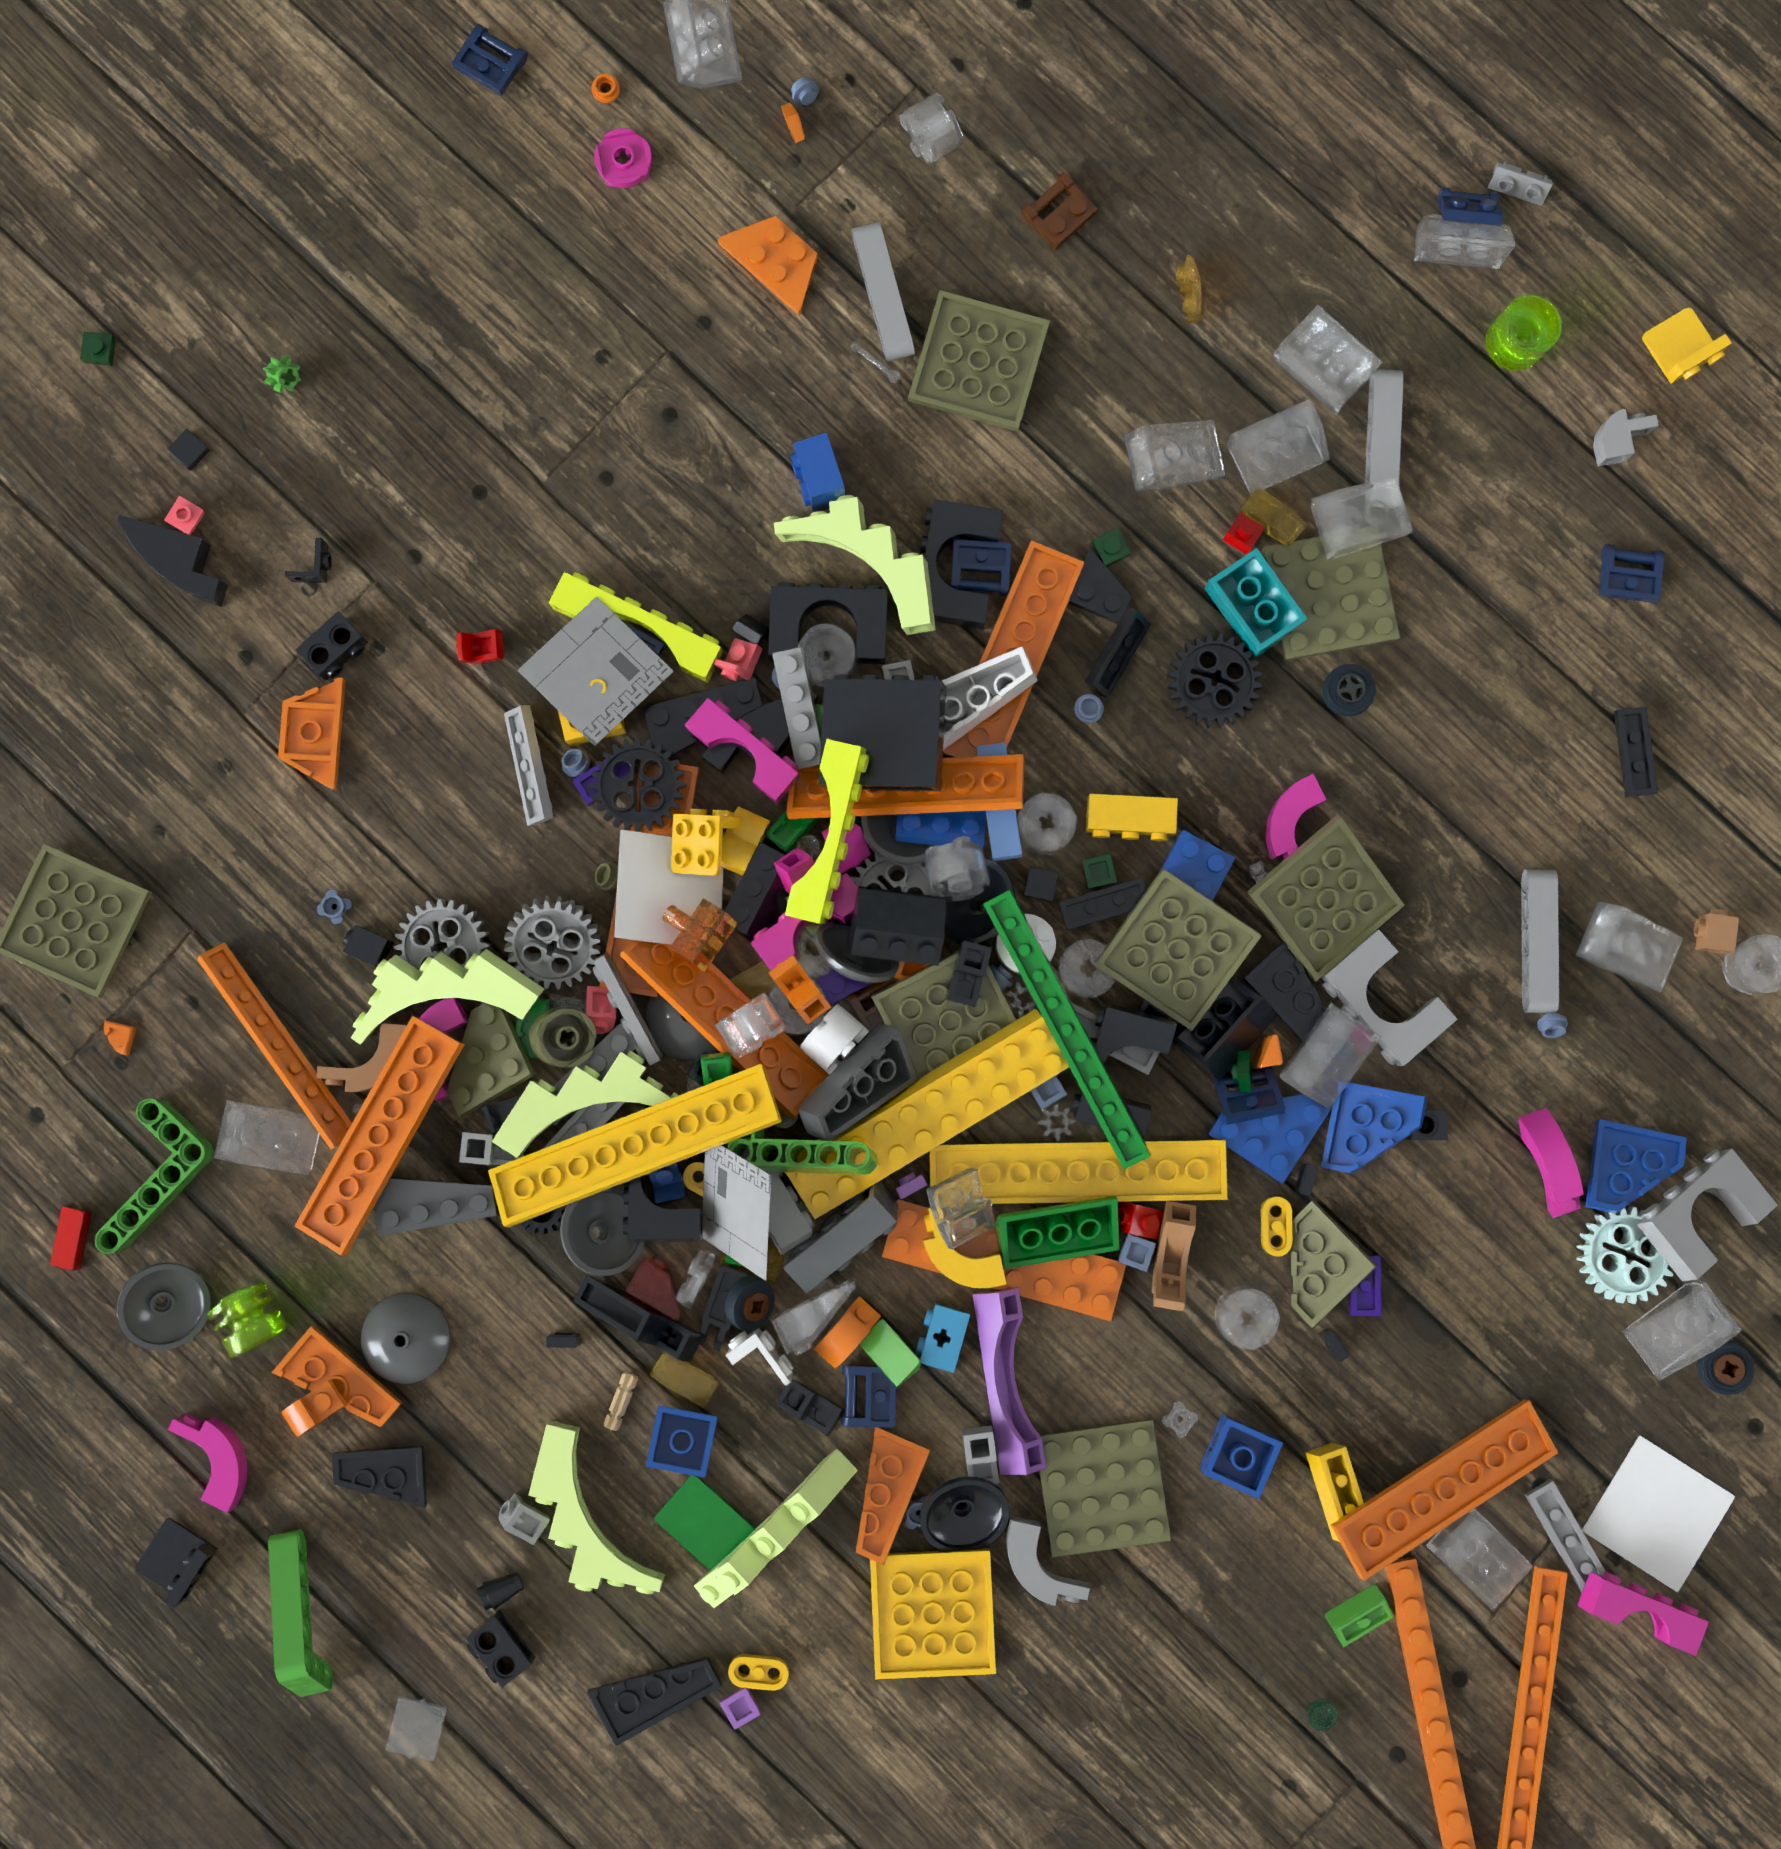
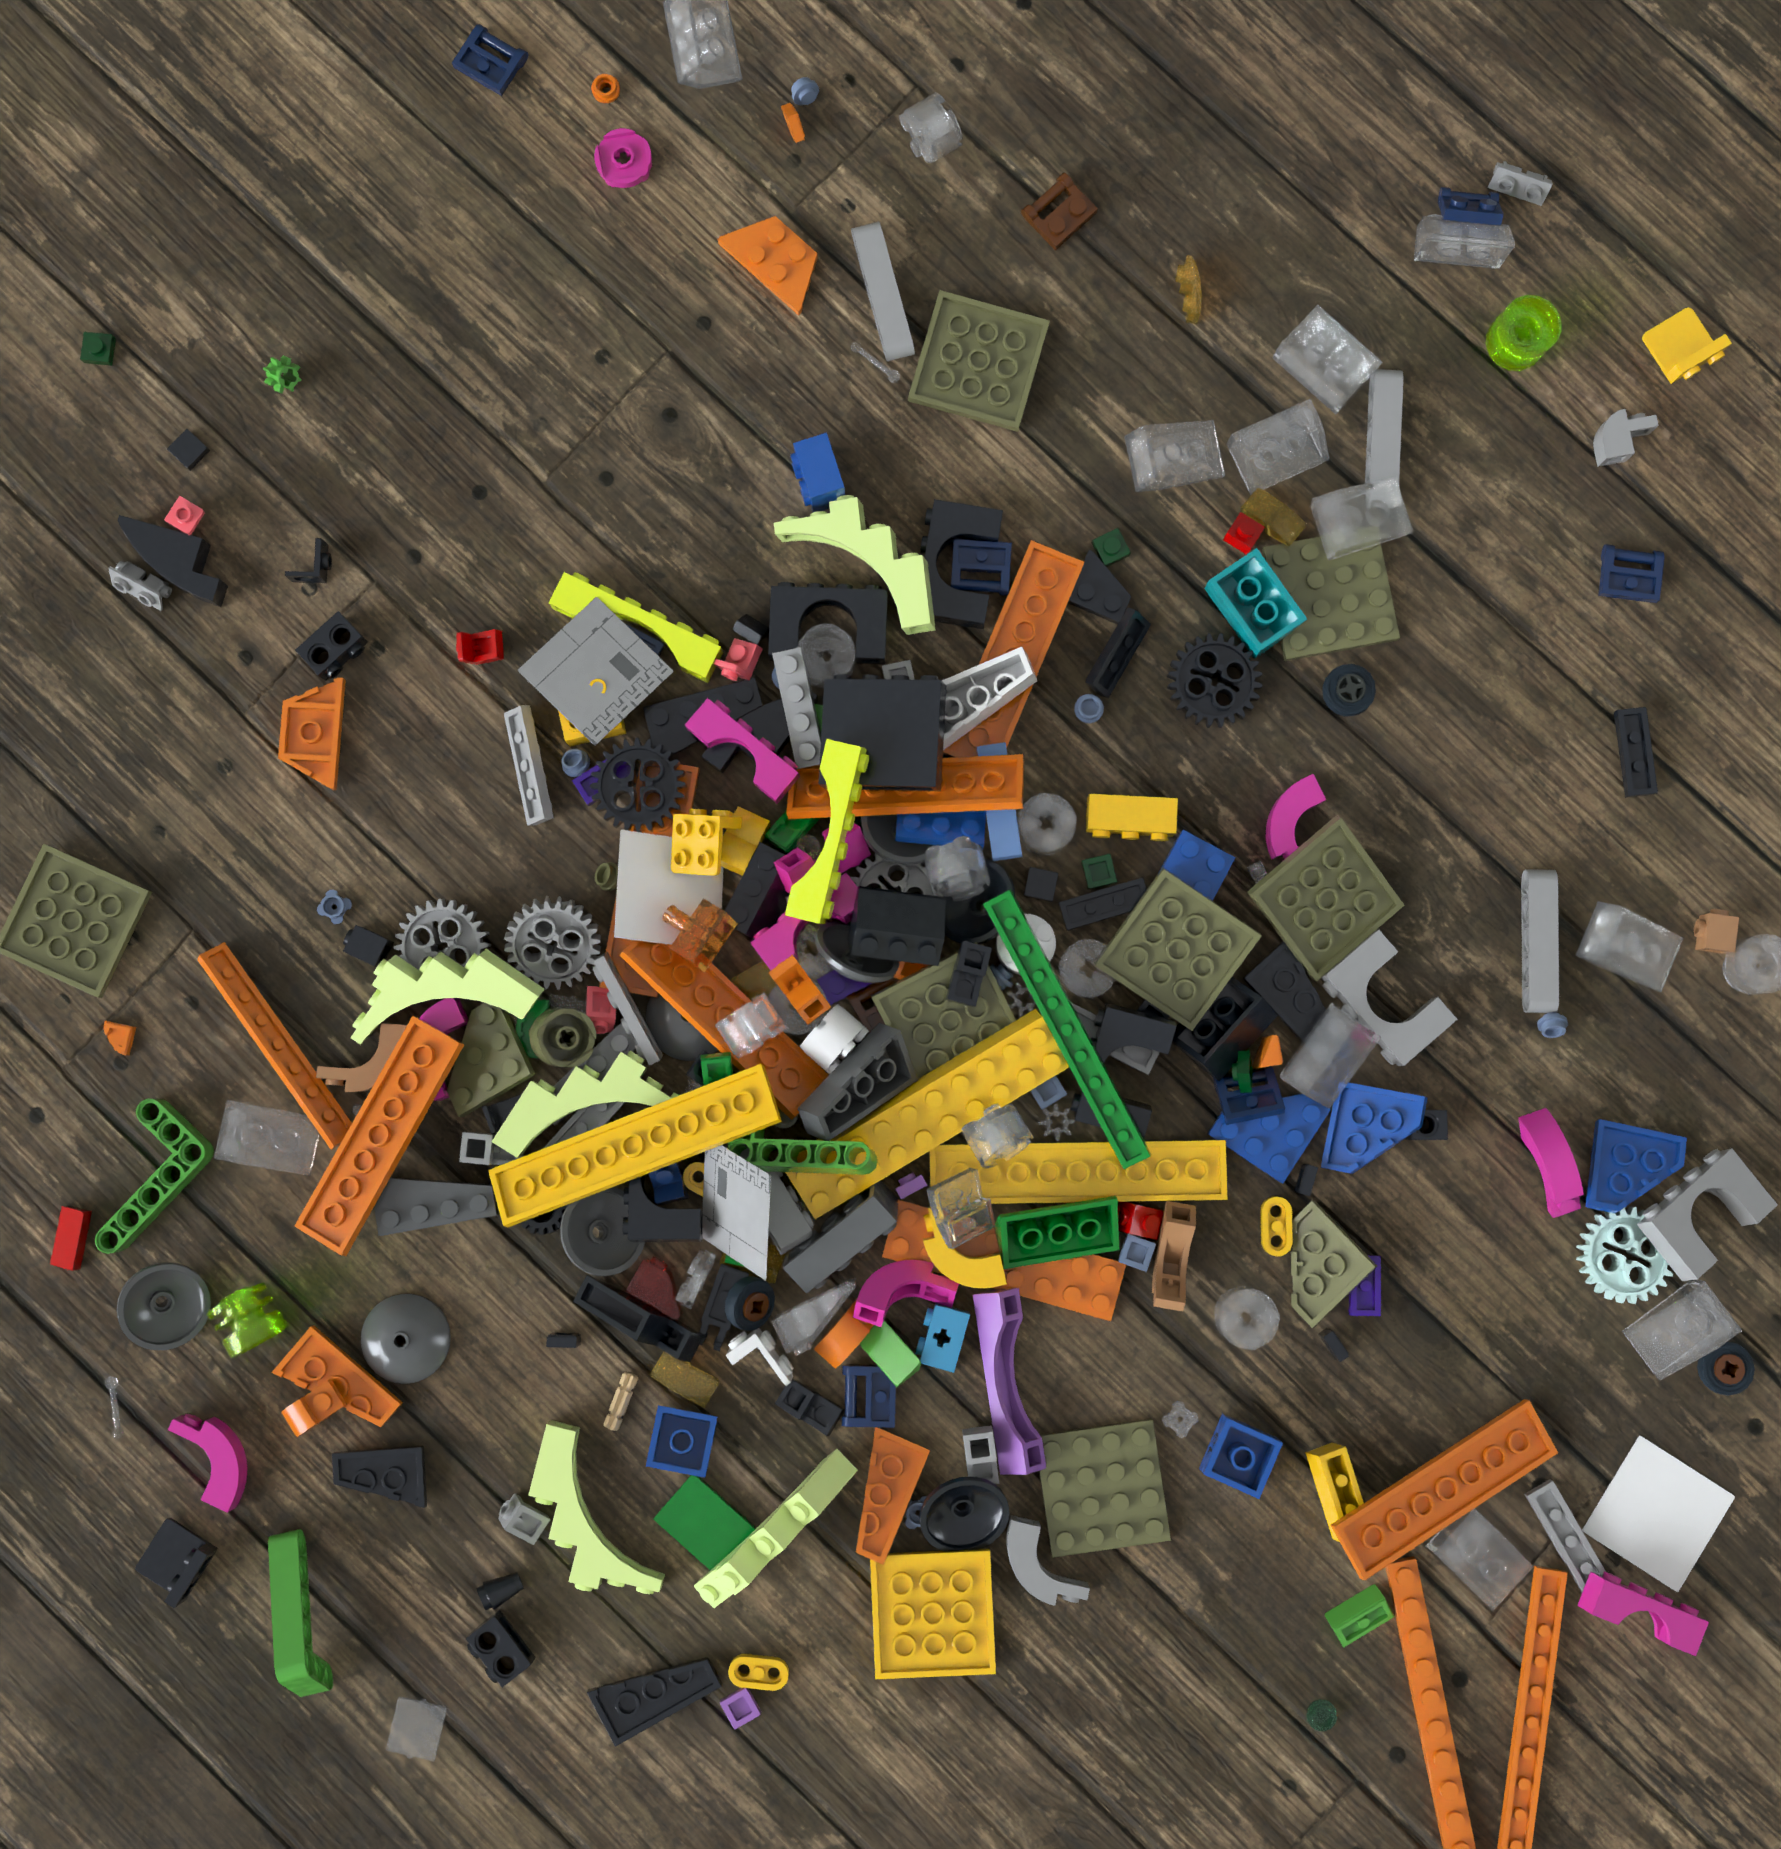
(111, 1383): none -> clear hinge
(128, 579): none -> light grey hinge
(900, 1281): none -> dark pink arch
(997, 1134): none -> clear brick

